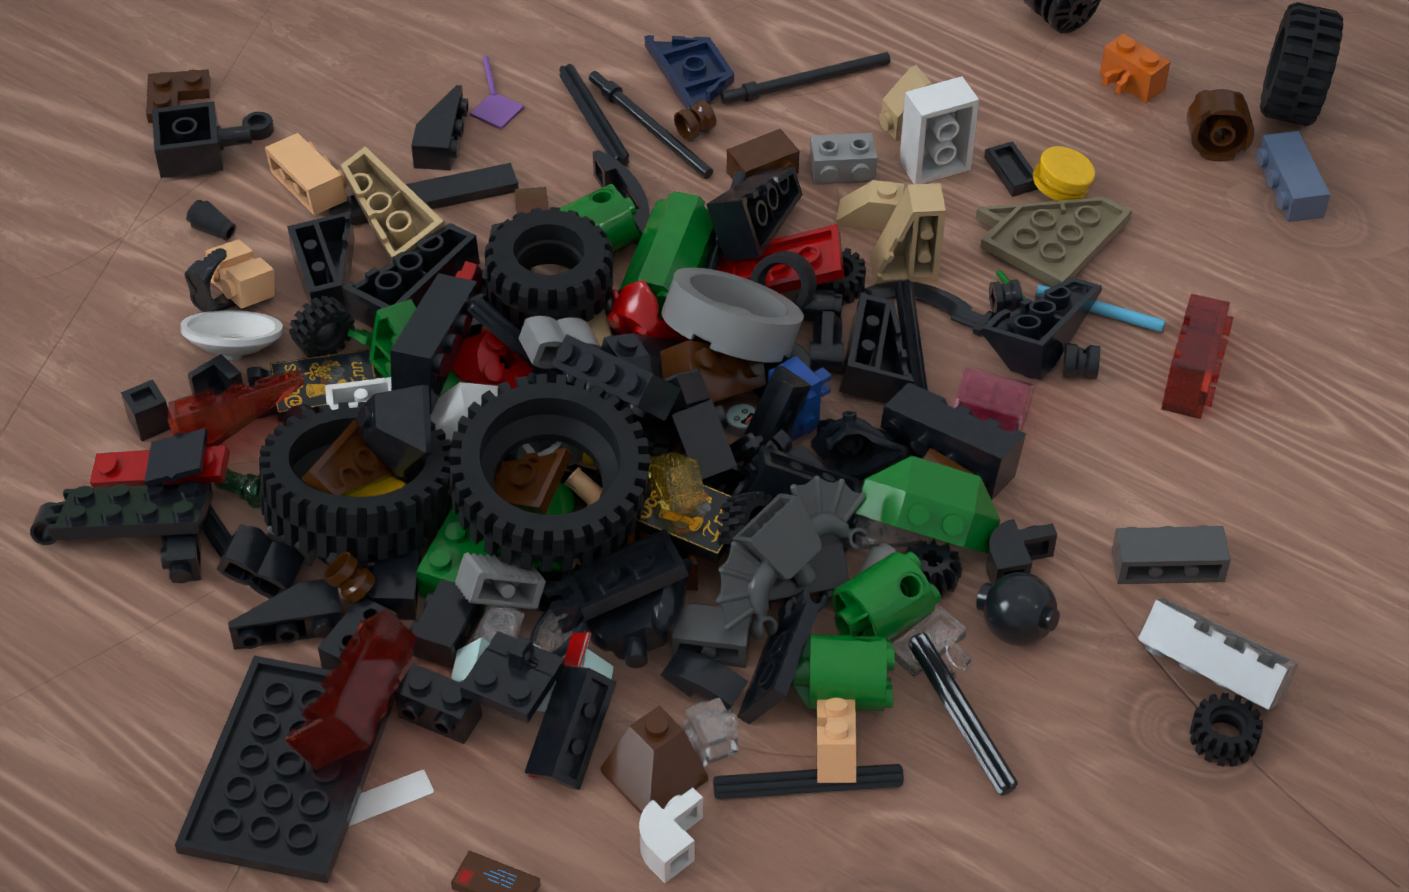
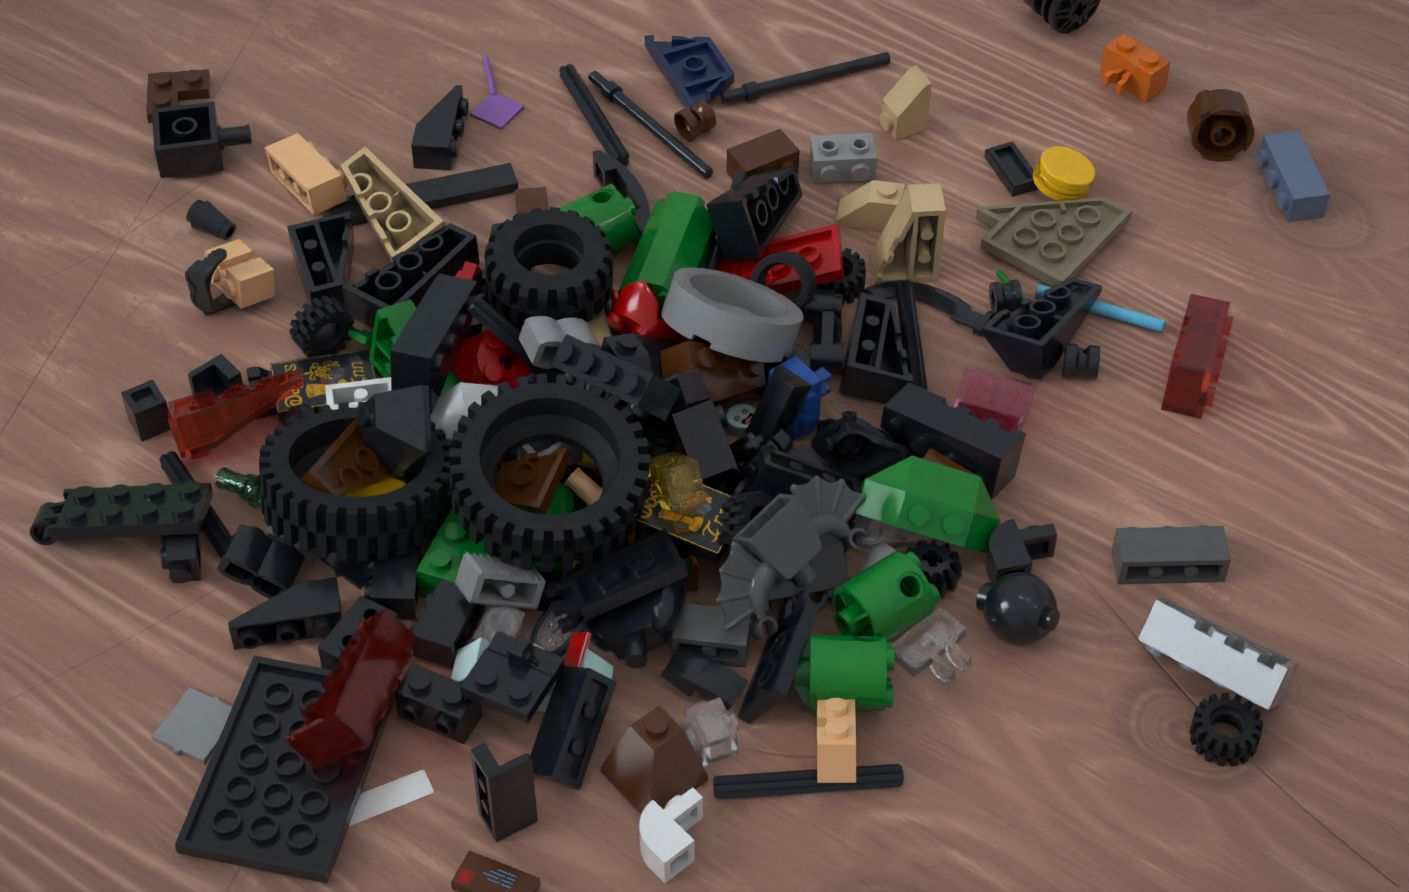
(131, 466): red plate -> none
(176, 457): black piece -> none
(194, 726): none -> light grey piece
(231, 332): white dish -> none
(260, 125): black tile -> none
(349, 577): reddish brown wheel -> none
(504, 792): none -> black panel
(938, 130): white brick -> none
(963, 714): black axle -> none
(1301, 64): black tyre -> none

